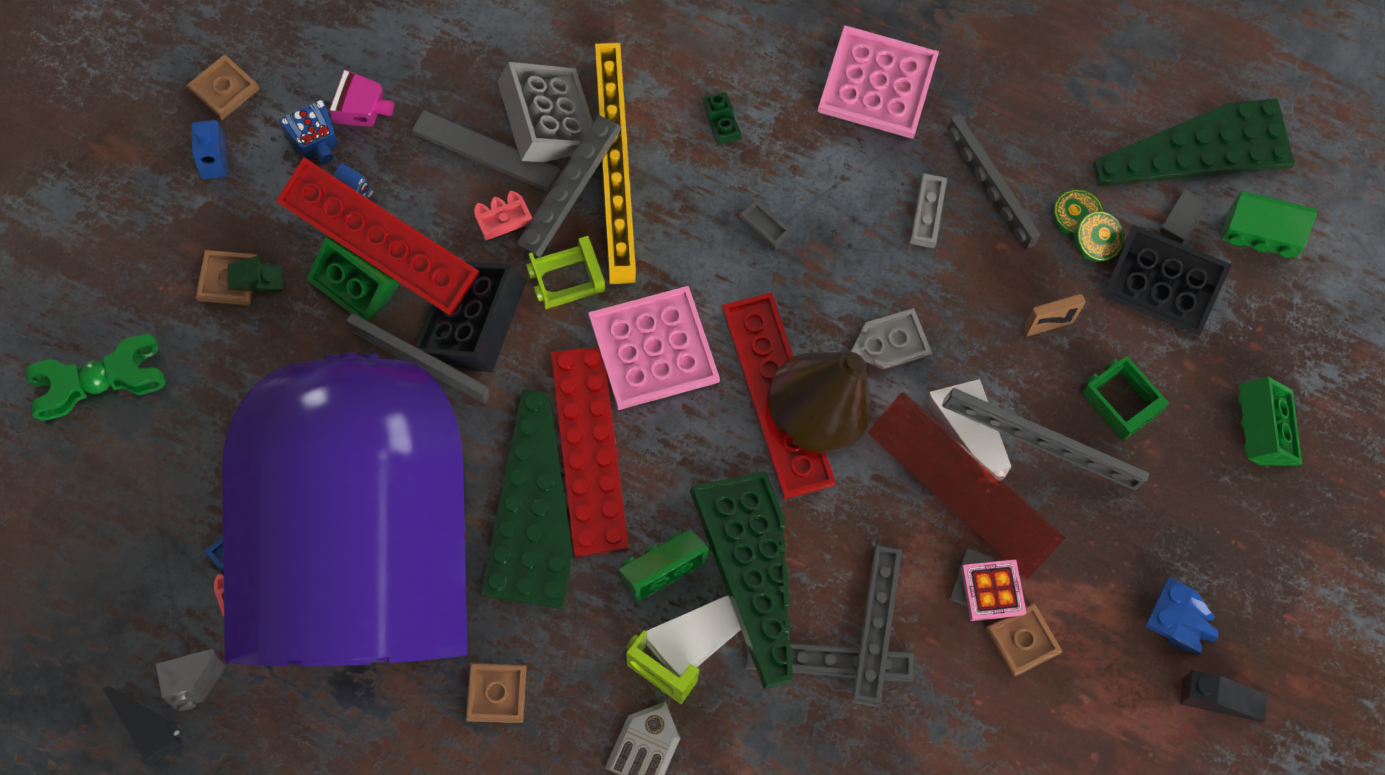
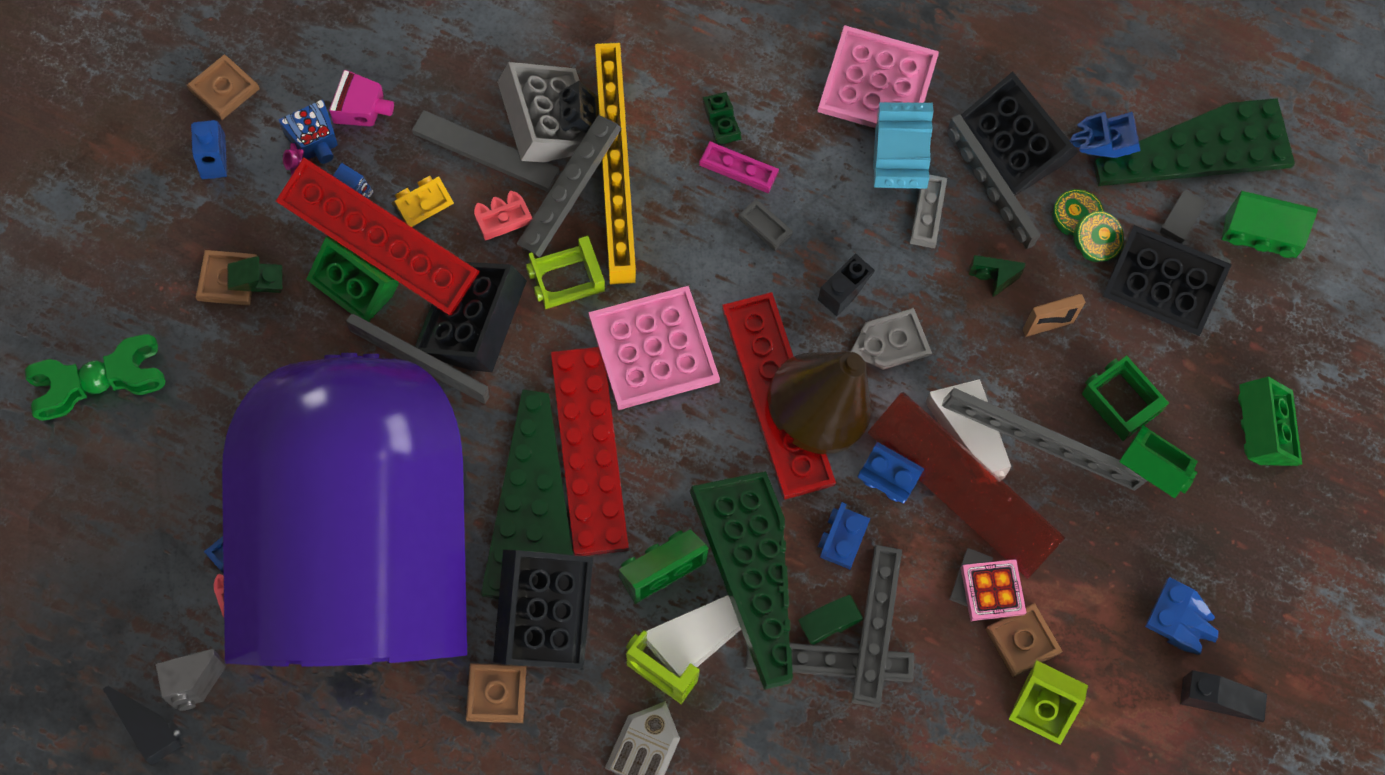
(292, 158): none -> dark pink plate
(422, 202): none -> yellow bracket
(543, 609): none -> black slope
(578, 107): none -> black bracket
(739, 167): none -> dark pink tile
(830, 618): none -> dark green slope
(844, 537): none -> blue bracket
(845, 284): none -> black slope
(890, 473): none -> blue bracket
(902, 145): none -> medium azure slope
(1002, 271): none -> dark green slope
(1018, 134): none -> black slope
(1048, 702): none -> lime slope
(1107, 136): none -> blue plate
(1160, 462): none -> green window

